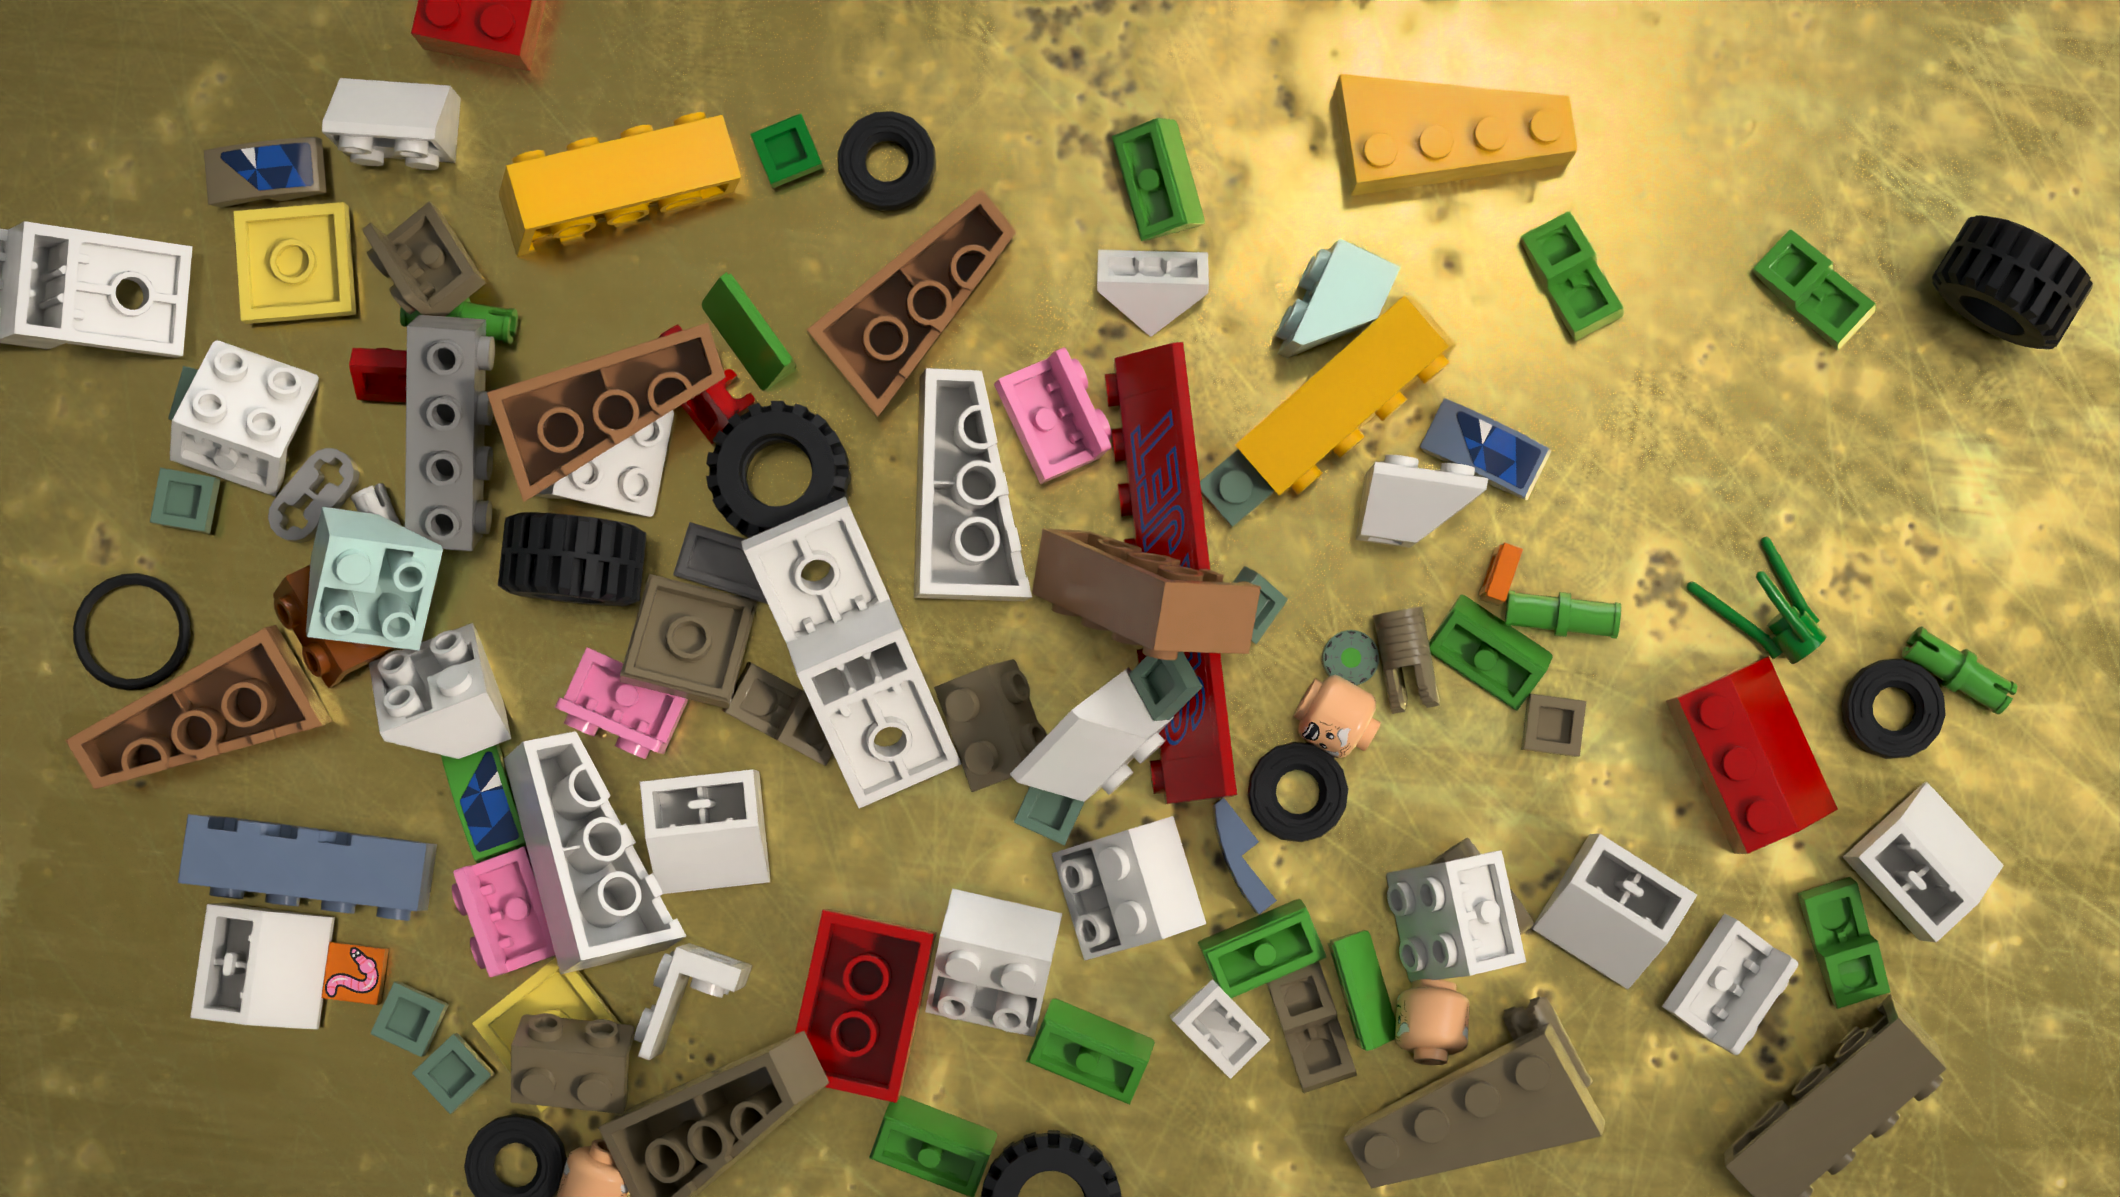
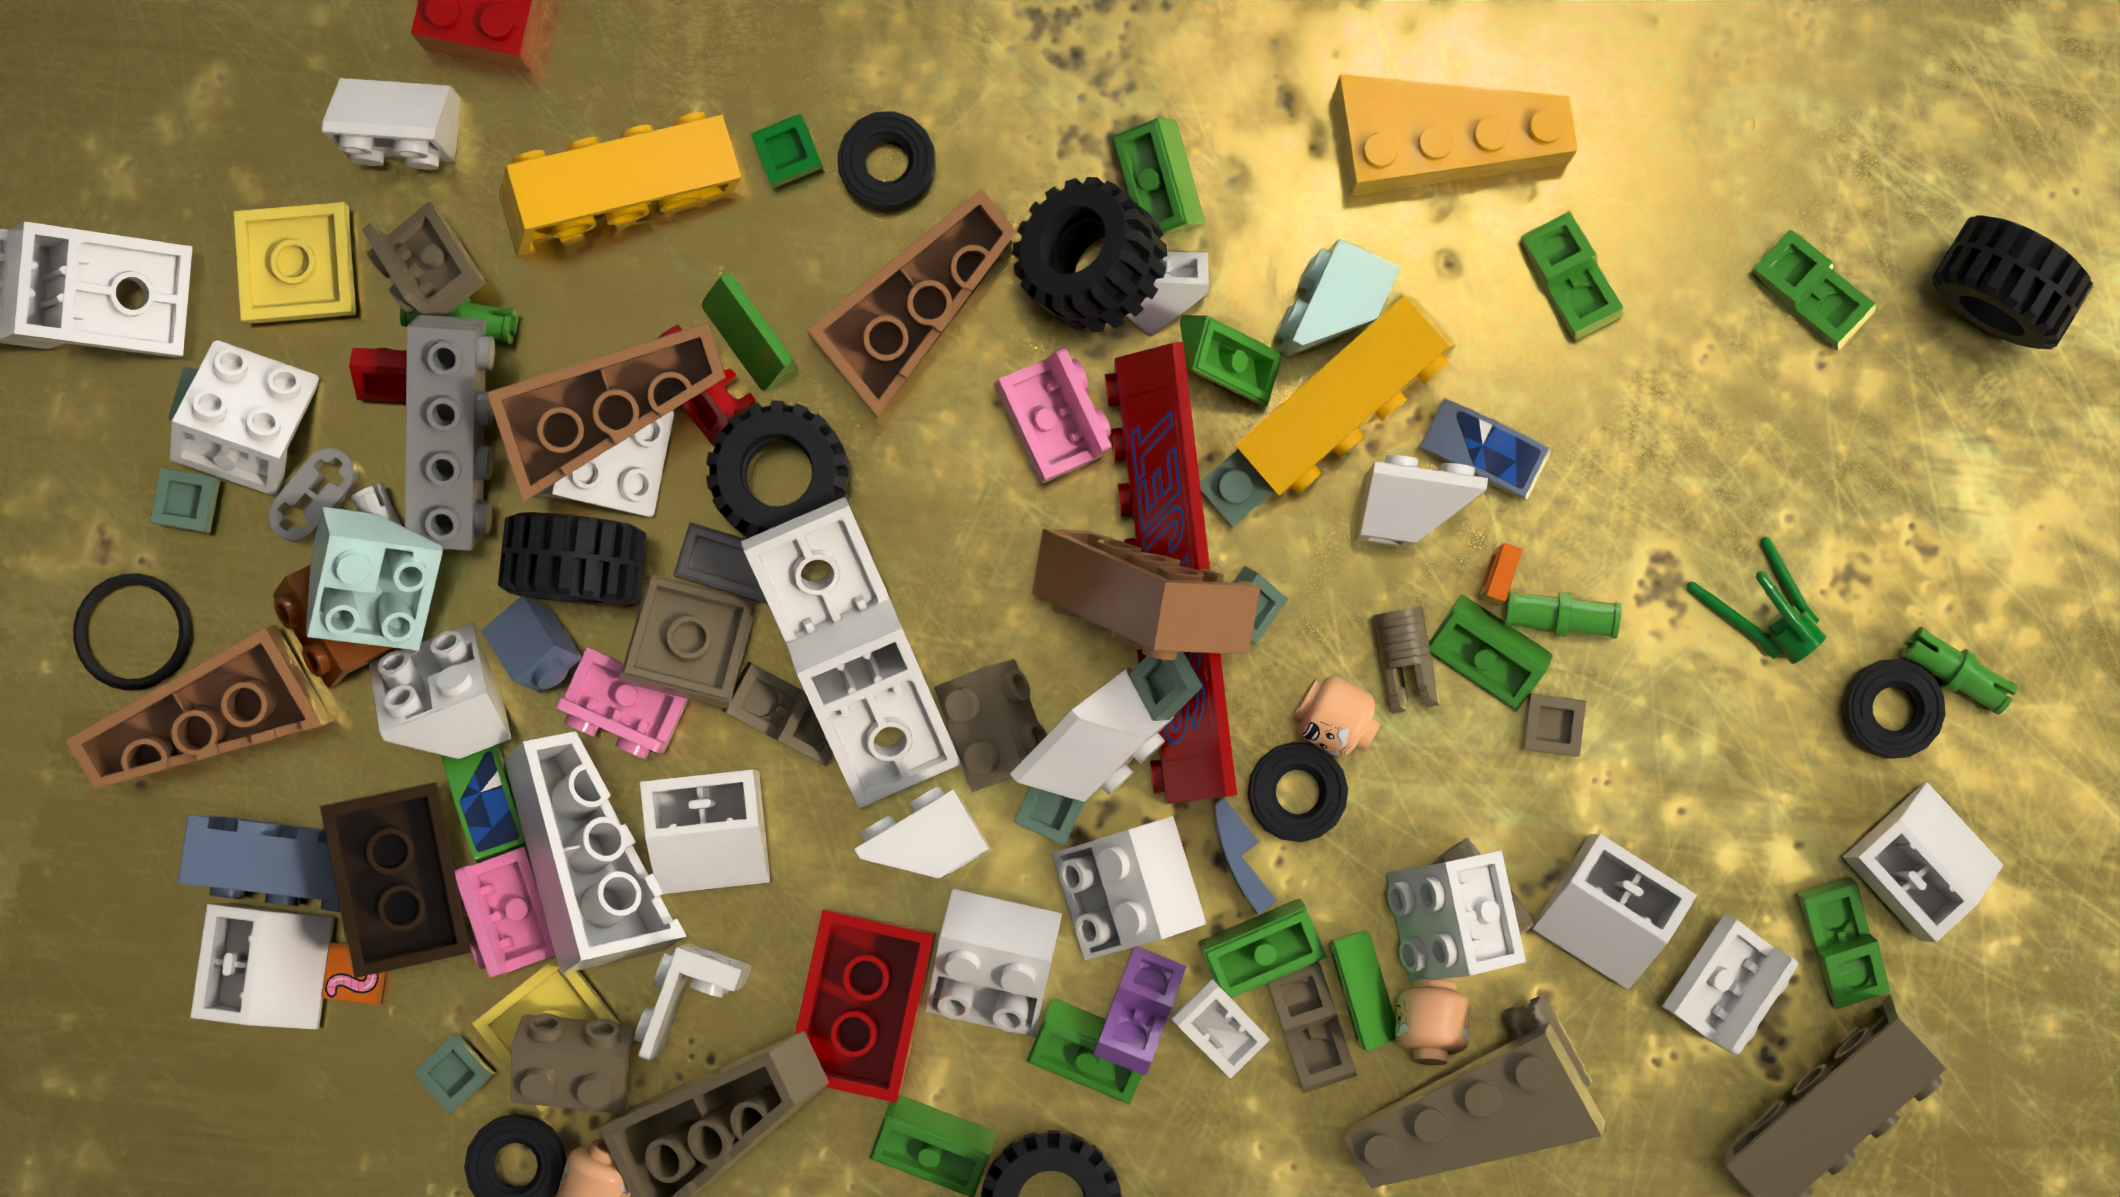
(265, 170): slope -> none
(394, 879): none -> dark brown brick
(409, 1019): sand green plate -> none
(531, 645): none -> sand blue brick
(929, 841): none -> white slope
(962, 502): white wedge -> none
(1061, 233): none -> black tyre
(1139, 1010): none -> medium lavender slope
(1229, 357): none -> bright green slope
(1351, 656): sand green tile -> none
(1752, 756): red slope -> none

